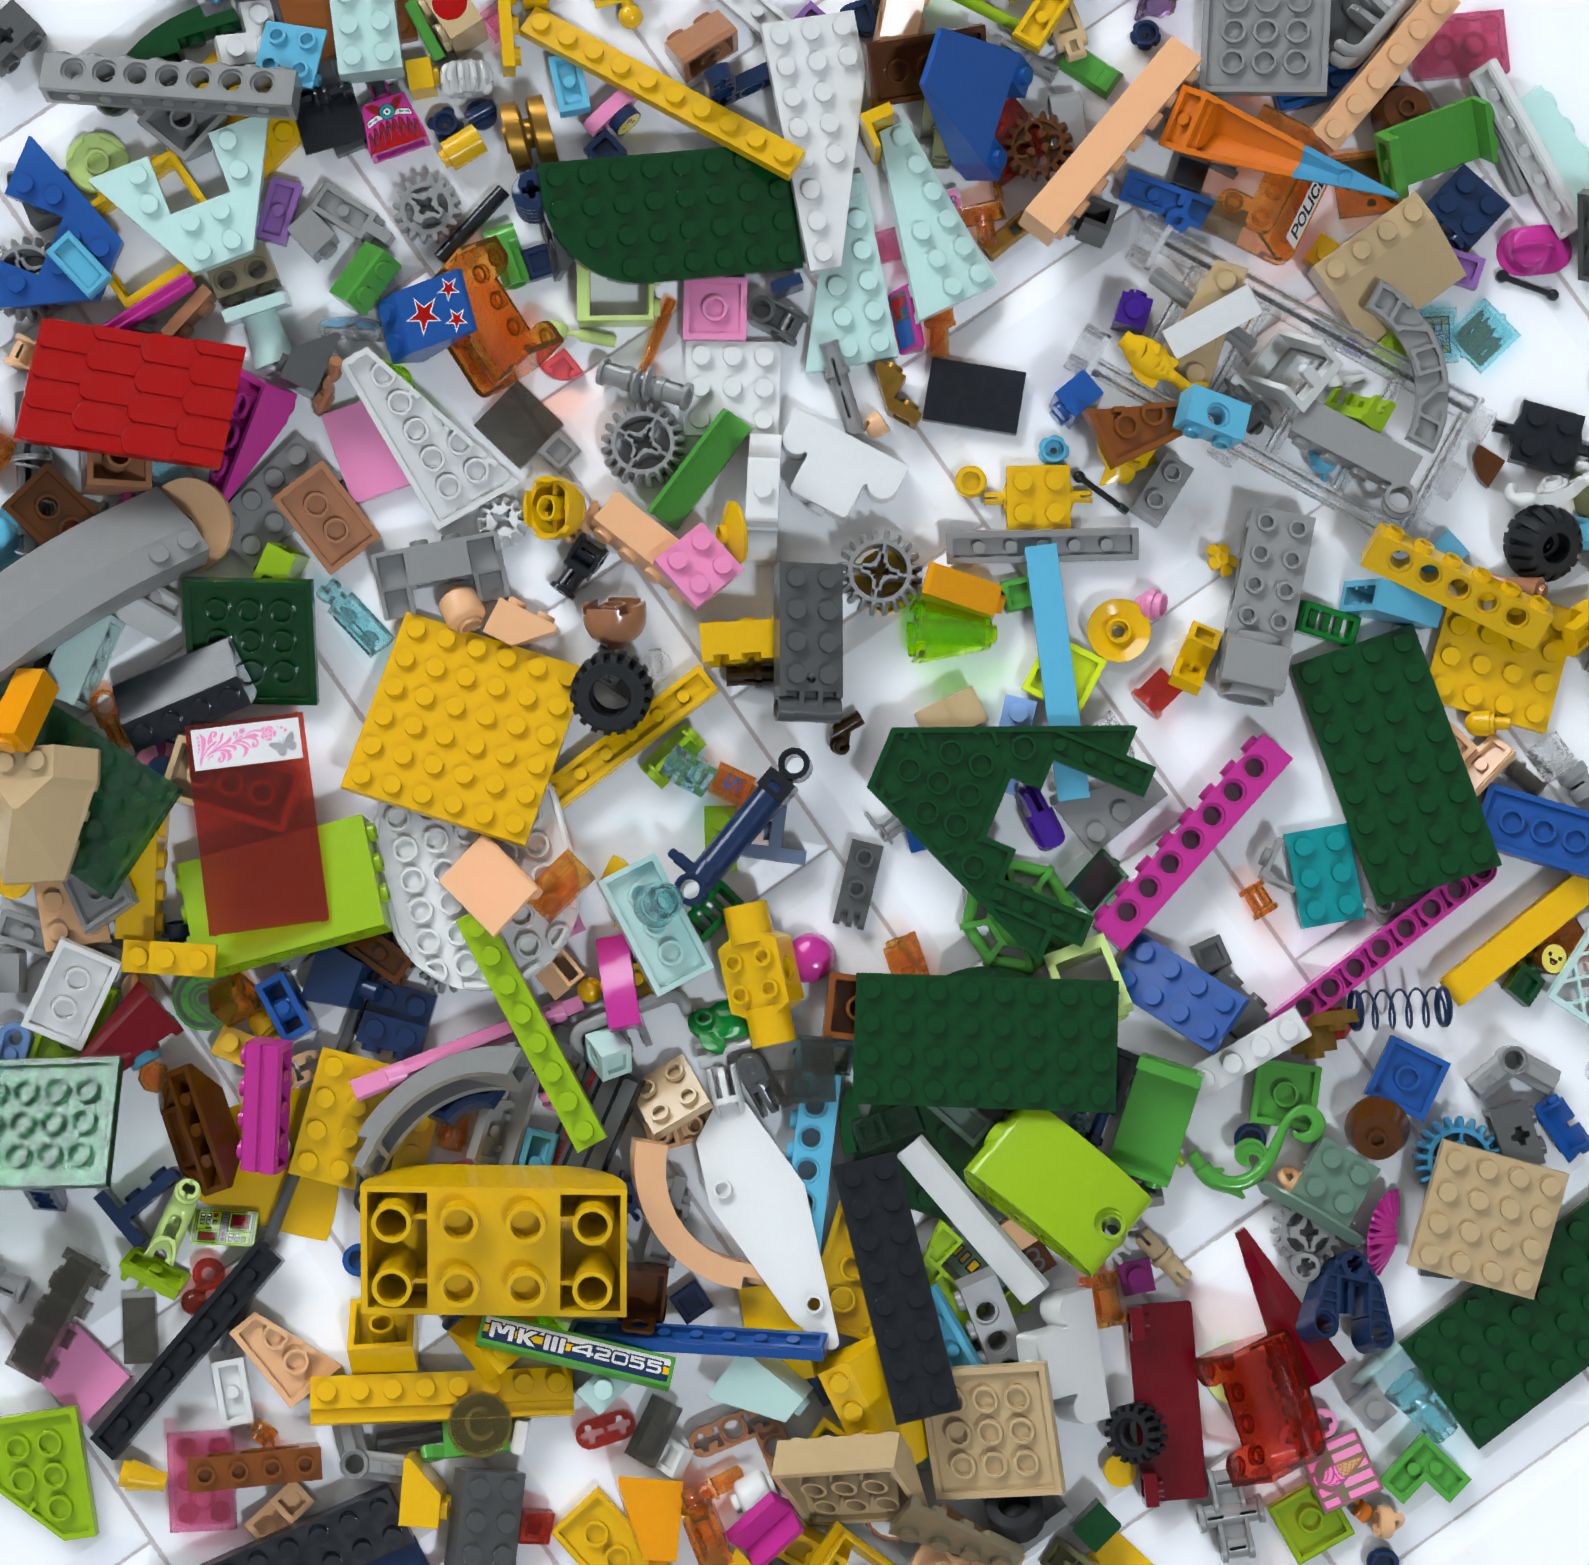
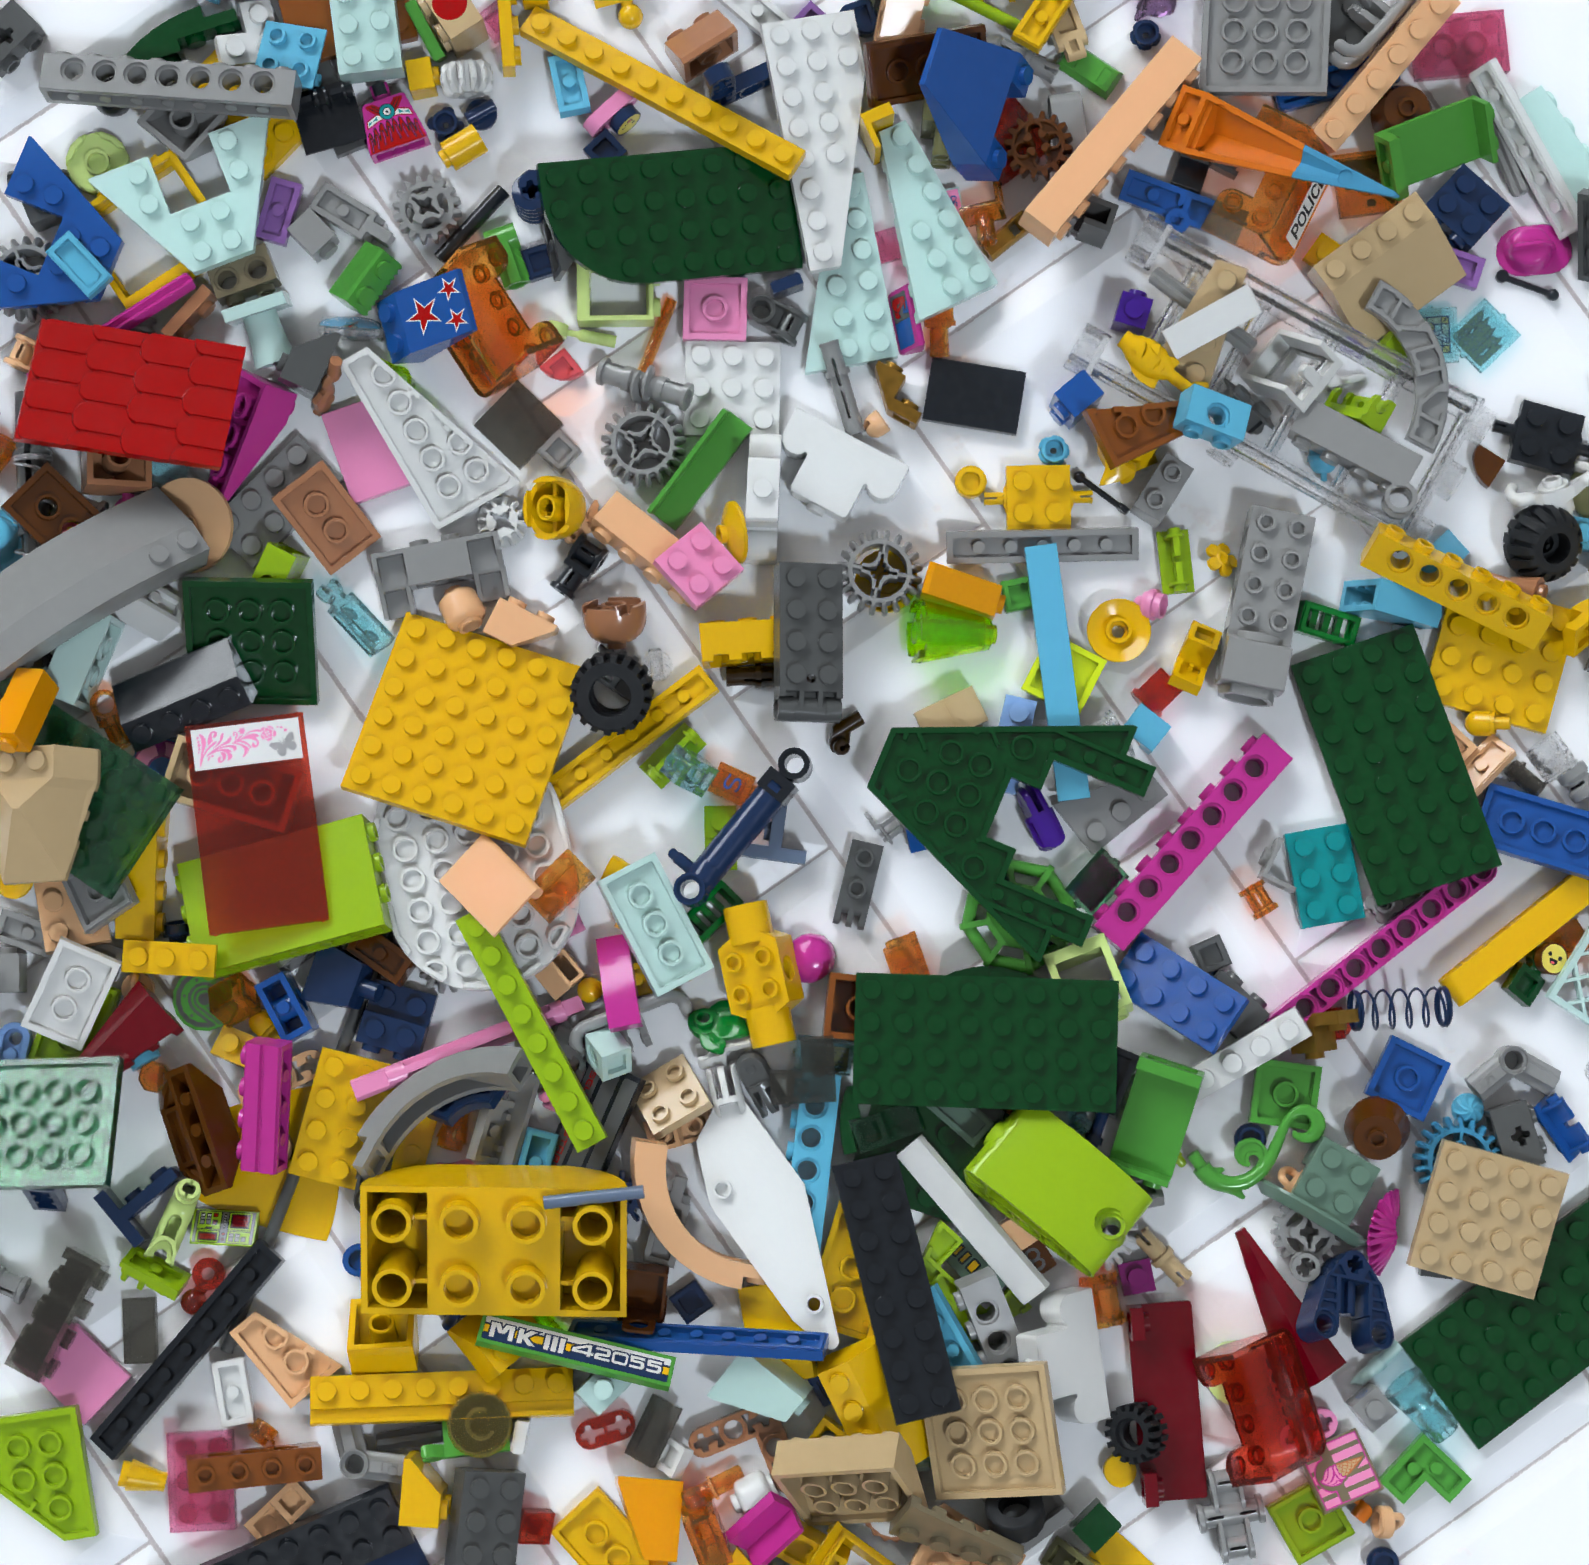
(528, 133): pearl gold wheel -> none
(593, 1197): none -> sand blue bar
(648, 908): clear light blue plant -> none
(1150, 728): none -> medium azure panel
(1175, 561): none -> lime hinge
(1467, 1106): none -> medium azure plate

